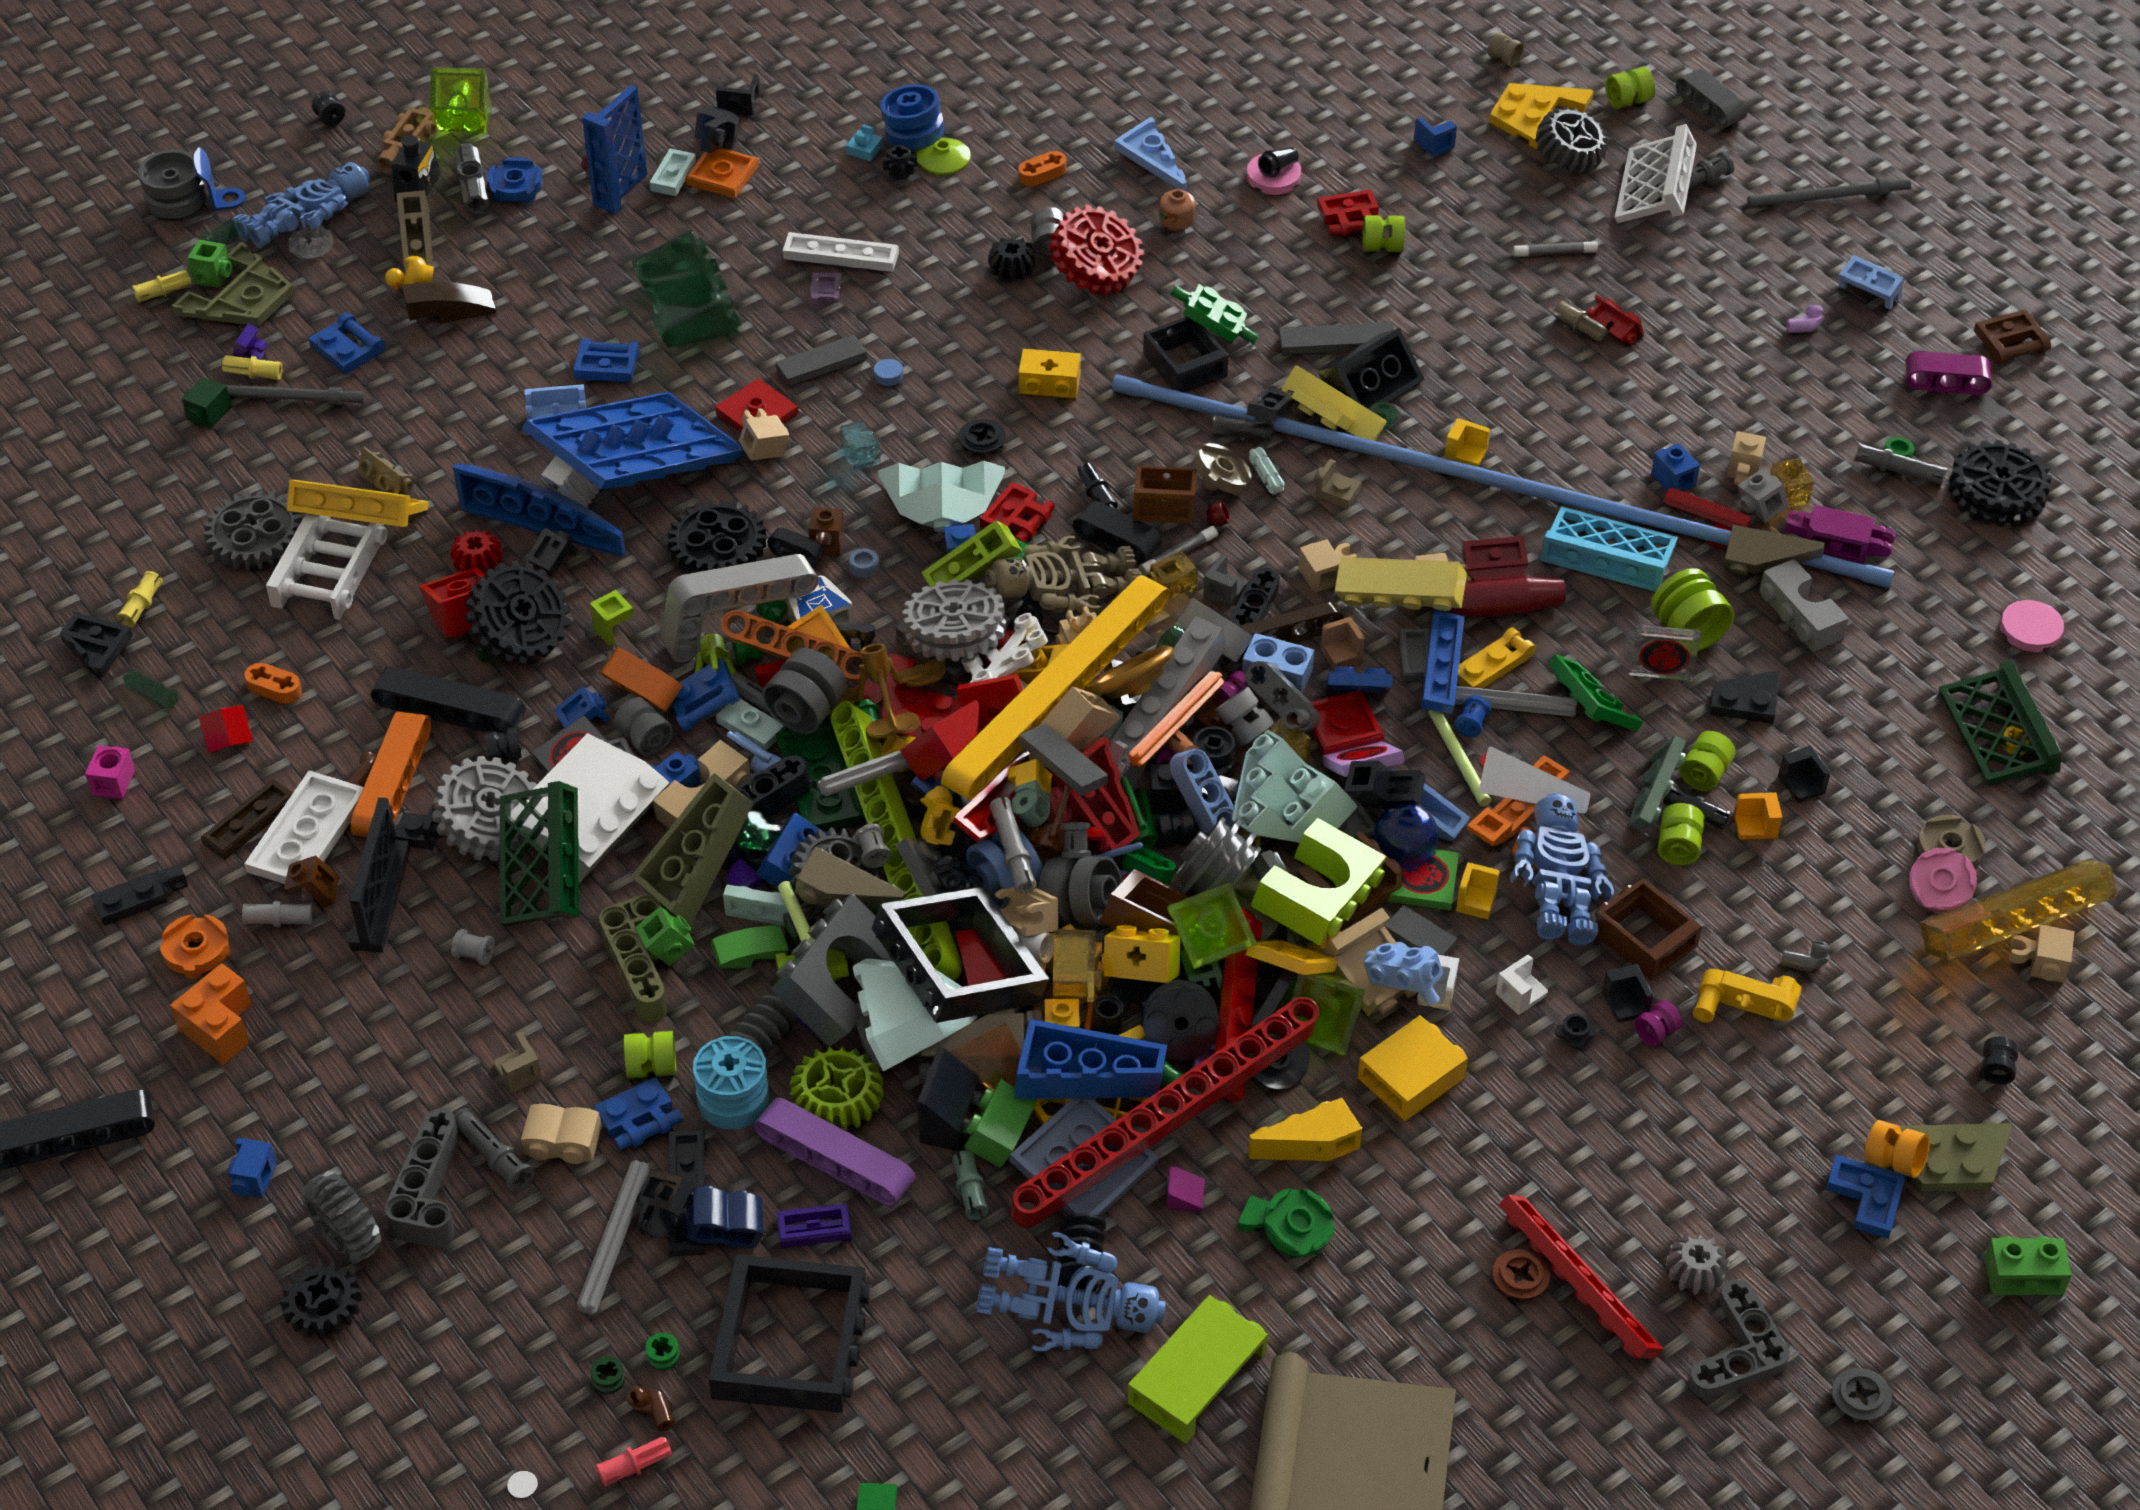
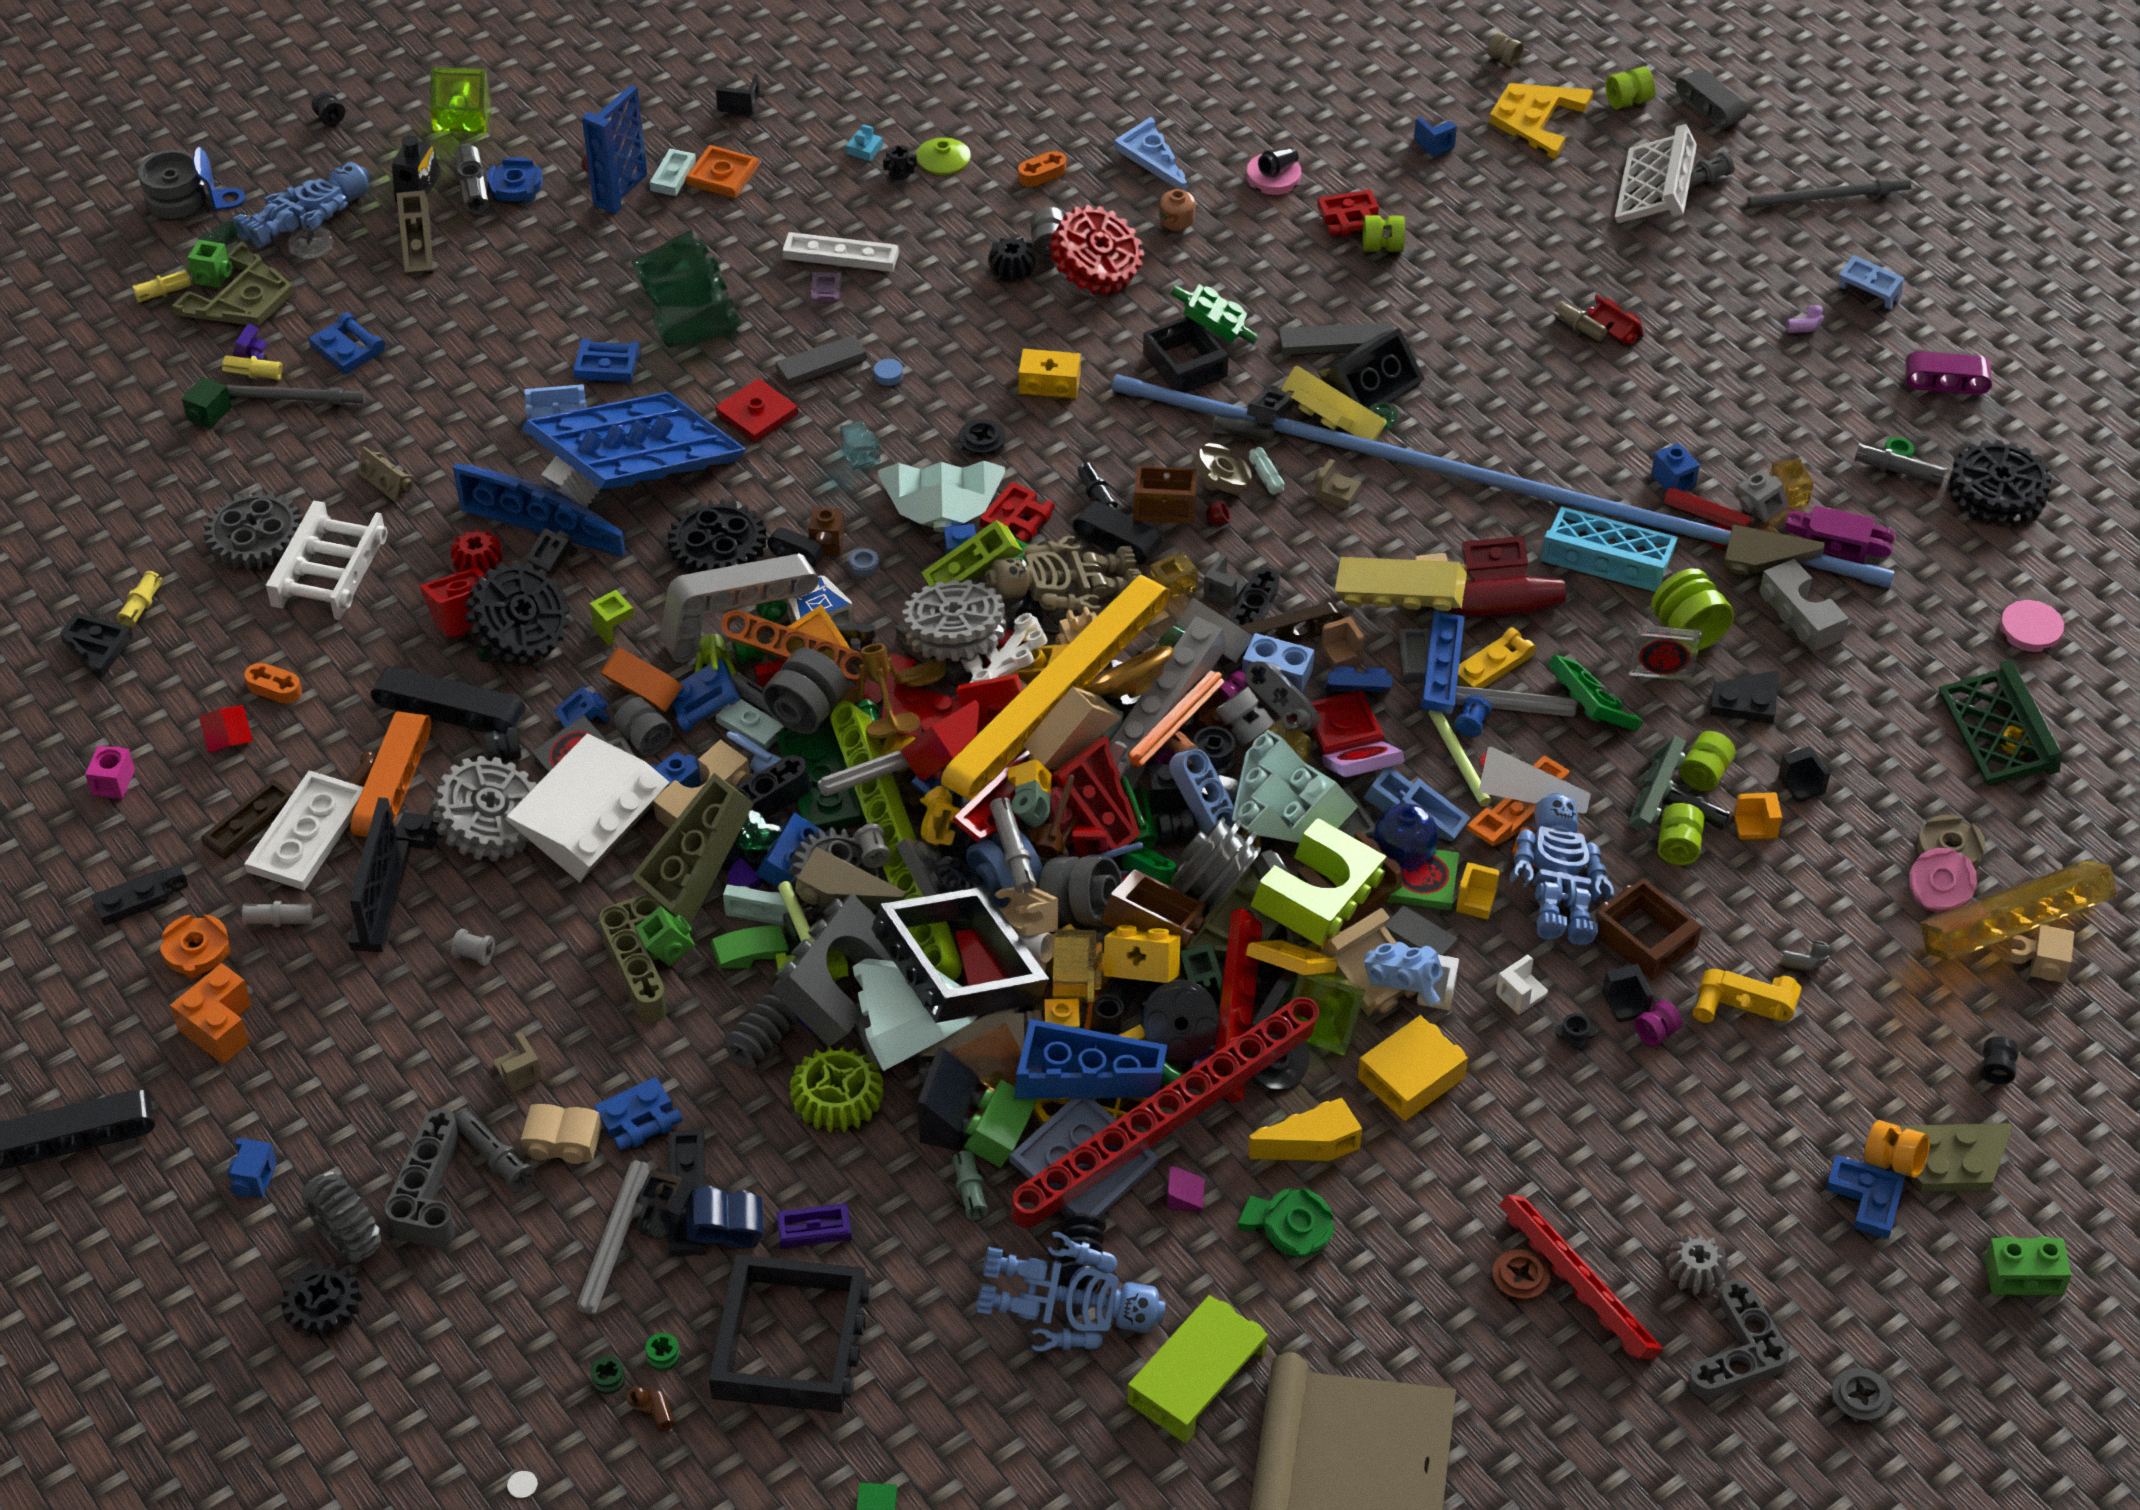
(151, 688): clear green axle -> none
(313, 877): reddish brown bracket -> none
(352, 503): yellow fence -> none
(414, 122): medium nougat brick -> none
(416, 272): yellow animal -> none
(446, 301): dark brown slope -> none
(559, 851): dark green fence -> none
(632, 1461): coral axle -> none
(650, 1054): lime wheel -> none
(716, 128): black brick -> none
(731, 1082): medium azure wheel -> none
(763, 435): tan brick -> none
(834, 1151): medium lavender beam -> none
(912, 116): blue wheel -> none
(1063, 759): dark grey tile -> none
(1075, 840): dark grey bush -> none
(1185, 546): flat silver bar -> none
(1211, 925): clear neon green slope -> none
(1321, 563): tan brick -> none
(1380, 787): black brick -> none
(1467, 442): yellow panel -> none
(1555, 249): flat silver bar -> none
(1572, 140): dark grey gear -> none
(1745, 456): tan brick -> none
(2010, 329): reddish brown plate -> none

